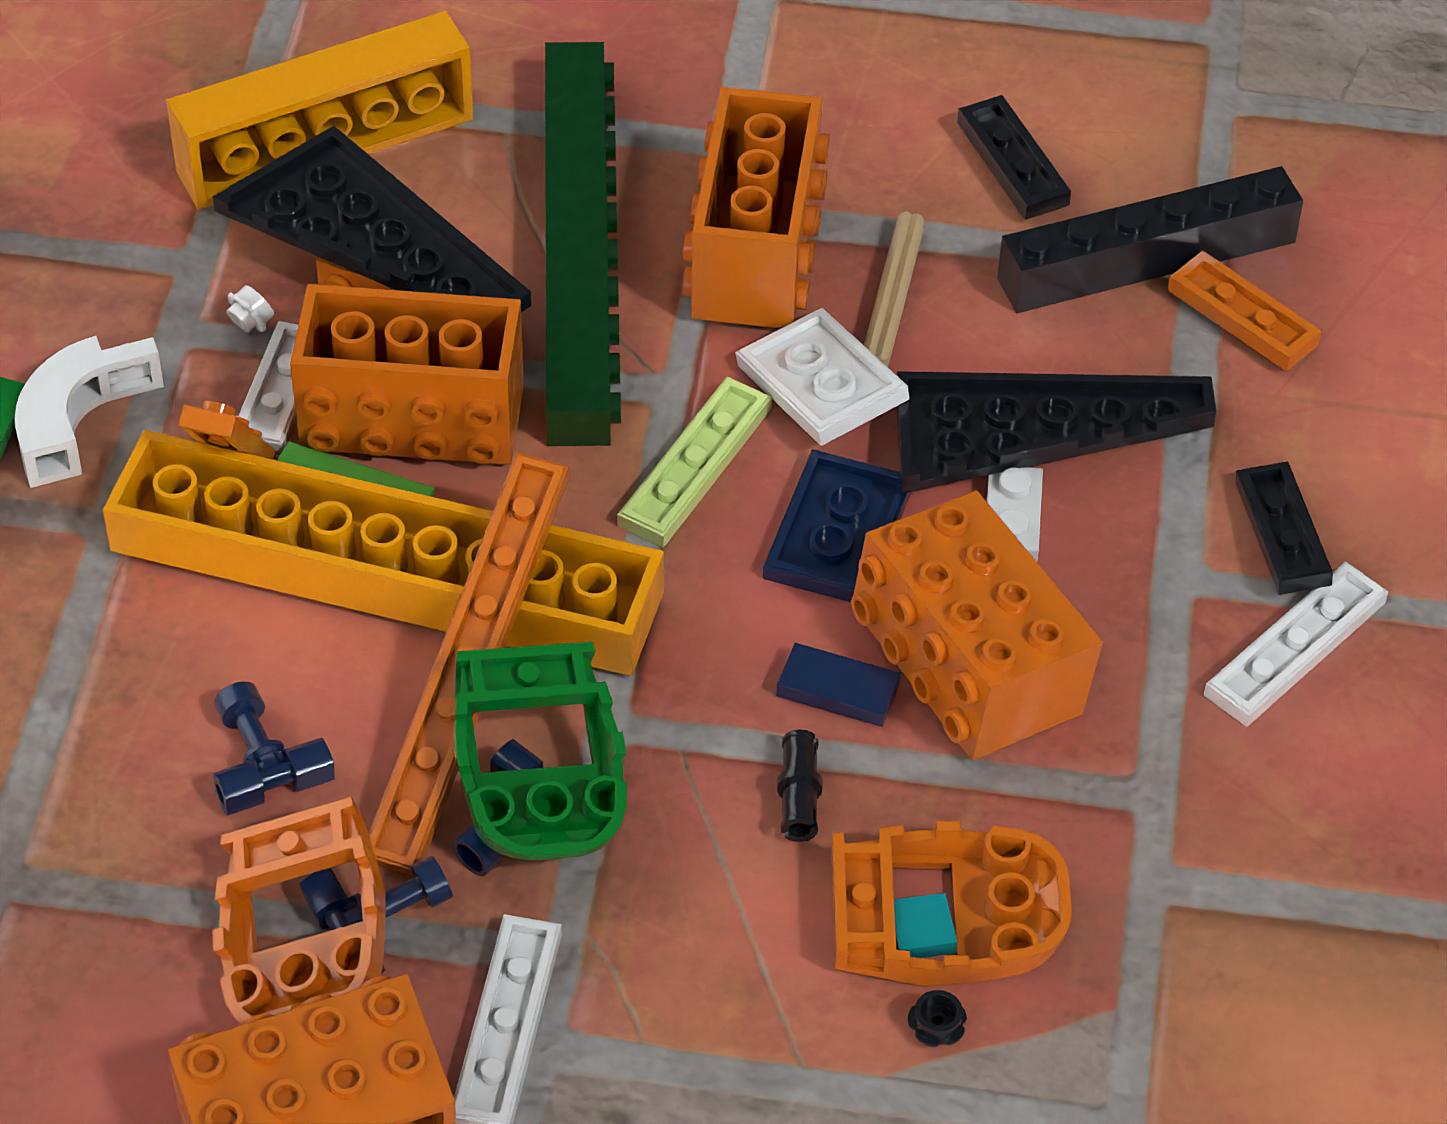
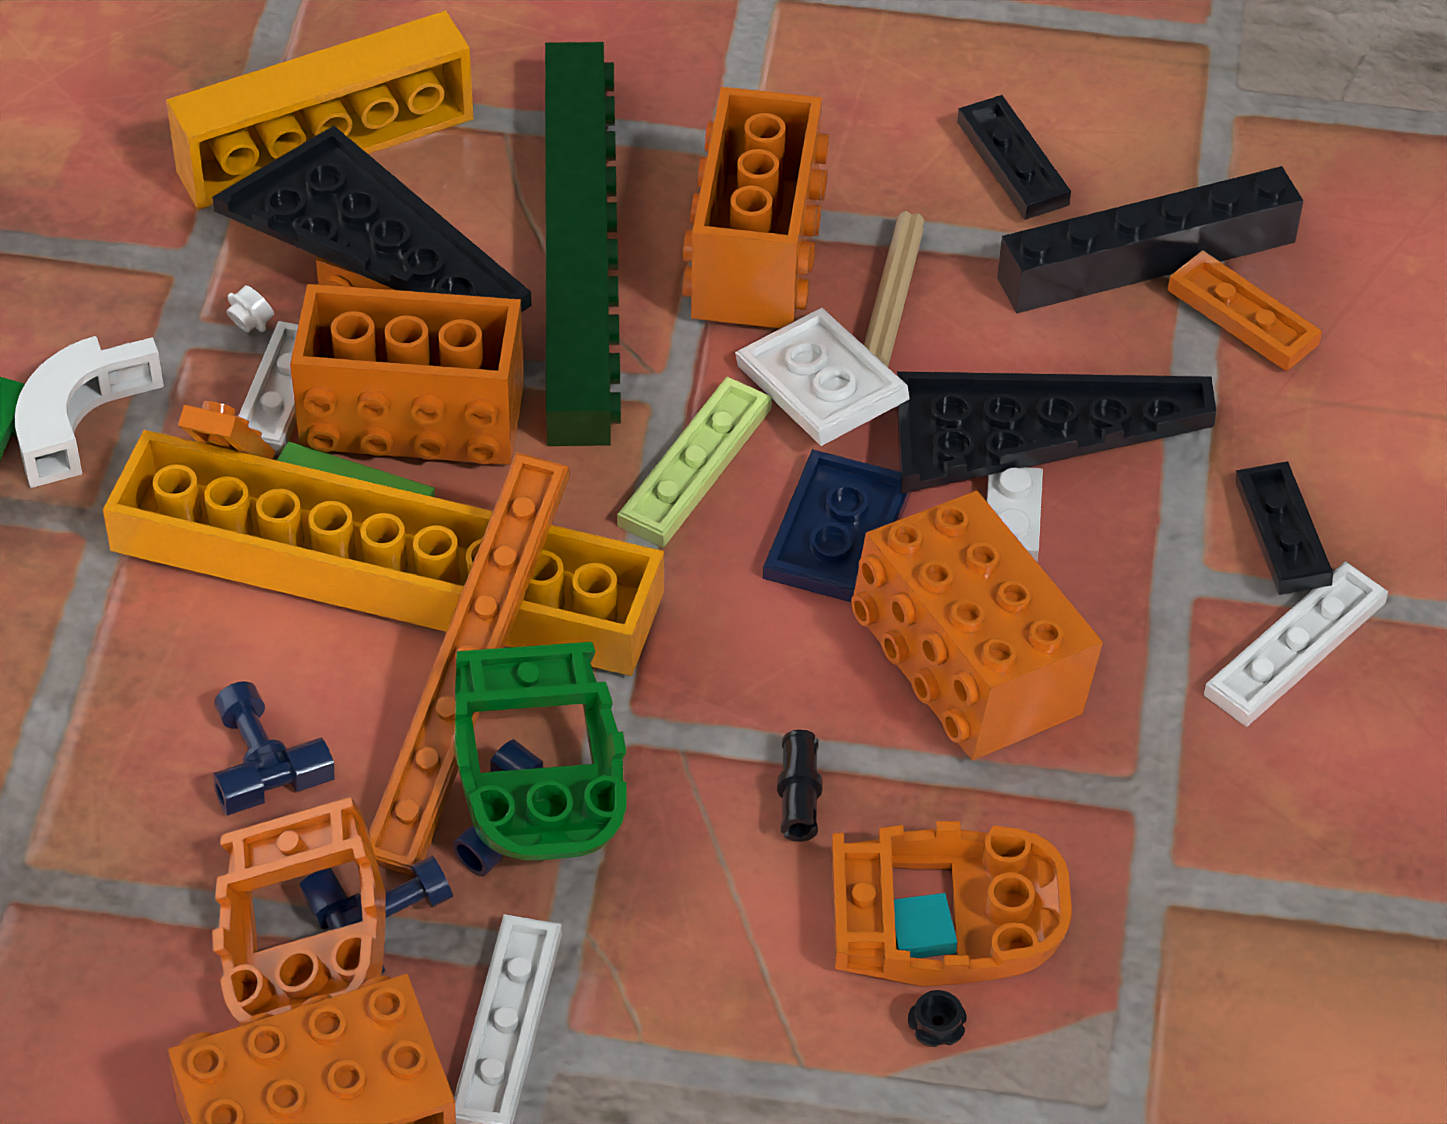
(838, 684): dark blue tile -> none

